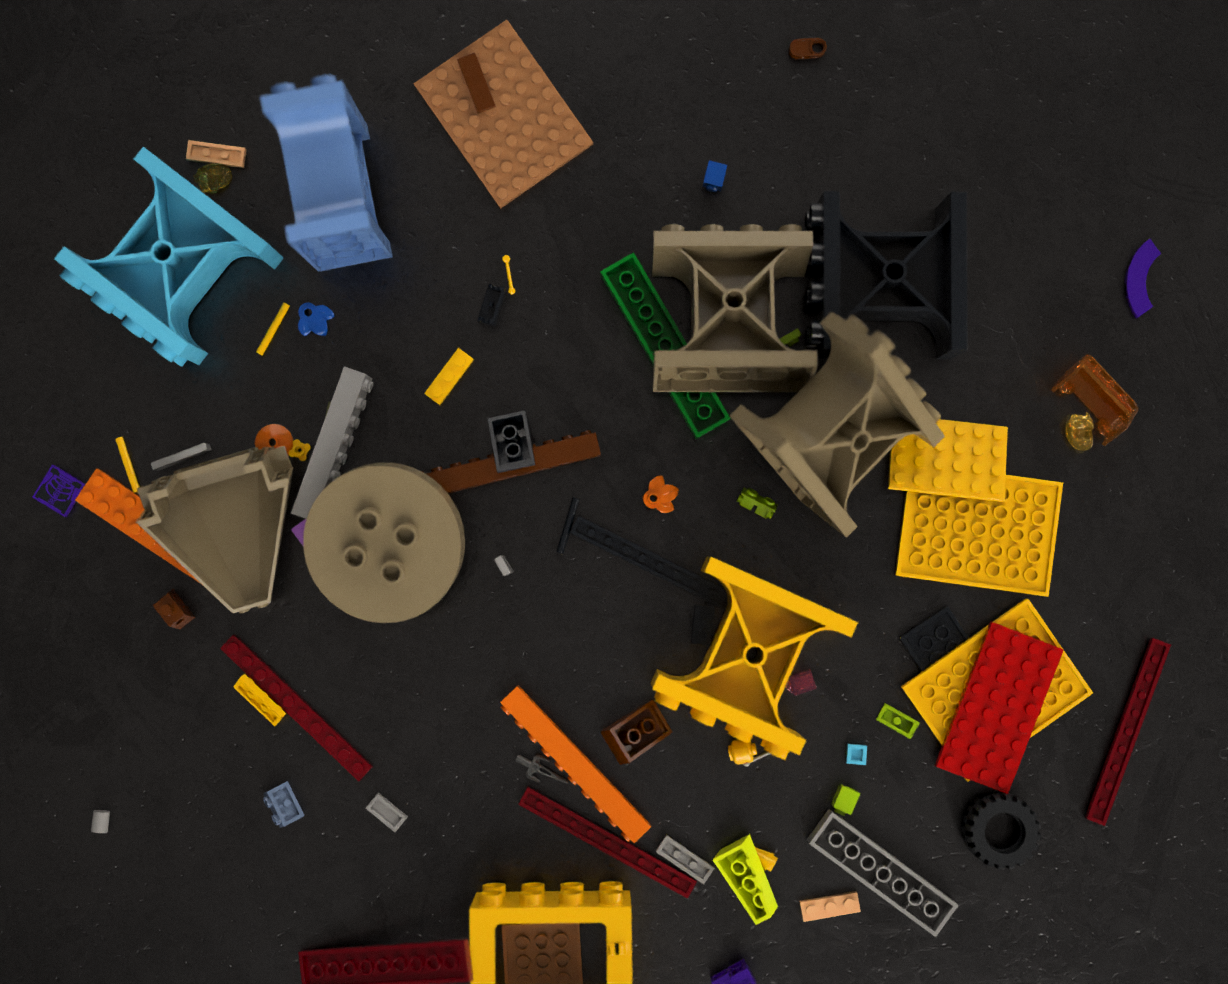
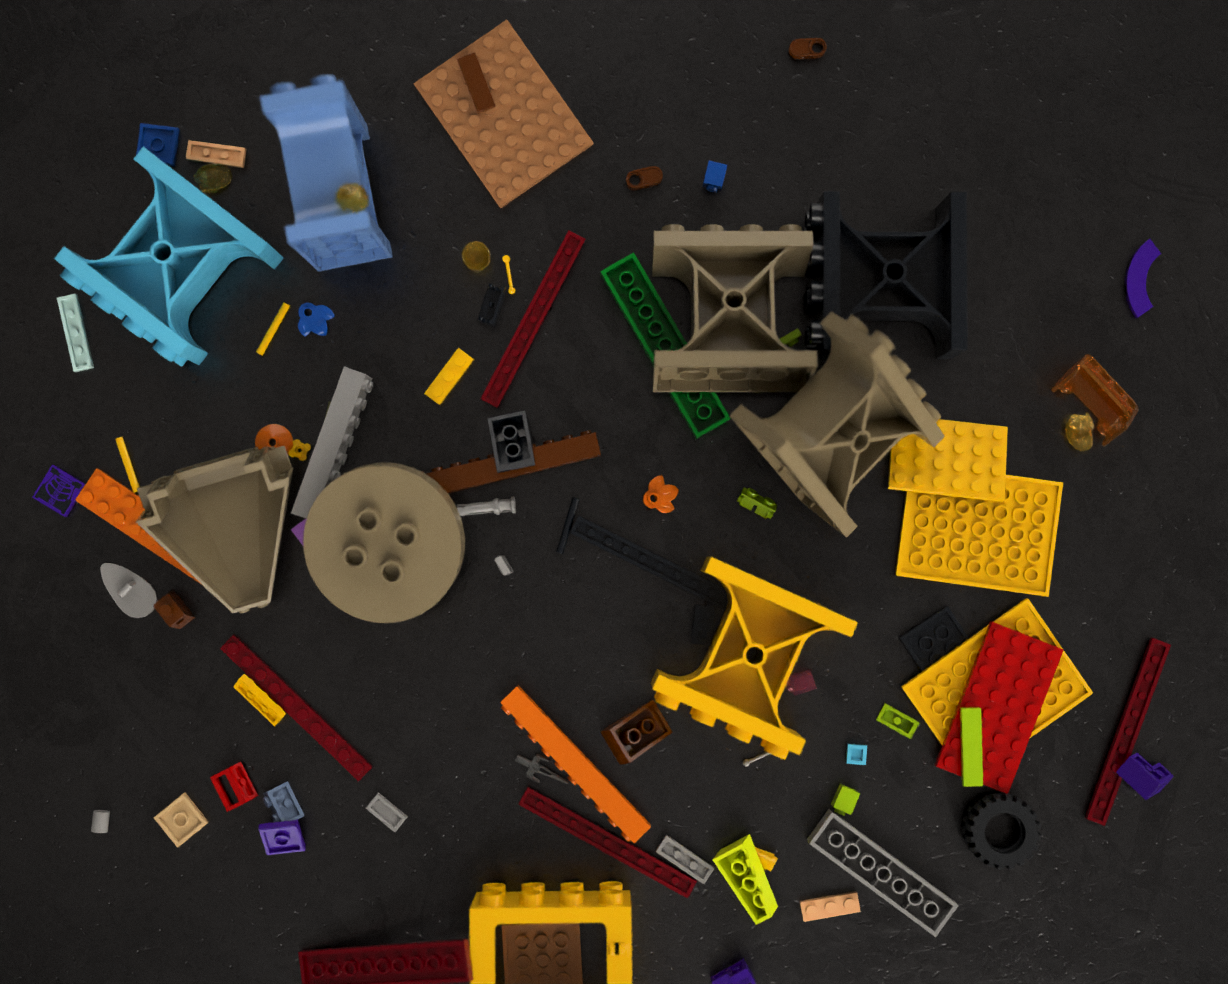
(75, 332): none -> light aqua tile
(128, 590): none -> light grey shield
(160, 141): none -> blue tile
(181, 456): light grey tile -> none
(181, 819): none -> tan tile
(240, 784): none -> red tile
(282, 837): none -> dark purple tile
(352, 197): none -> clear yellow hair
(476, 256): none -> clear yellow hair
(496, 506): none -> light grey pin
(533, 319): none -> dark red plate
(648, 177): none -> reddish brown piece
(742, 752): yellow head -> none
(971, 746): none -> lime tile
(1143, 777): none -> dark purple panel

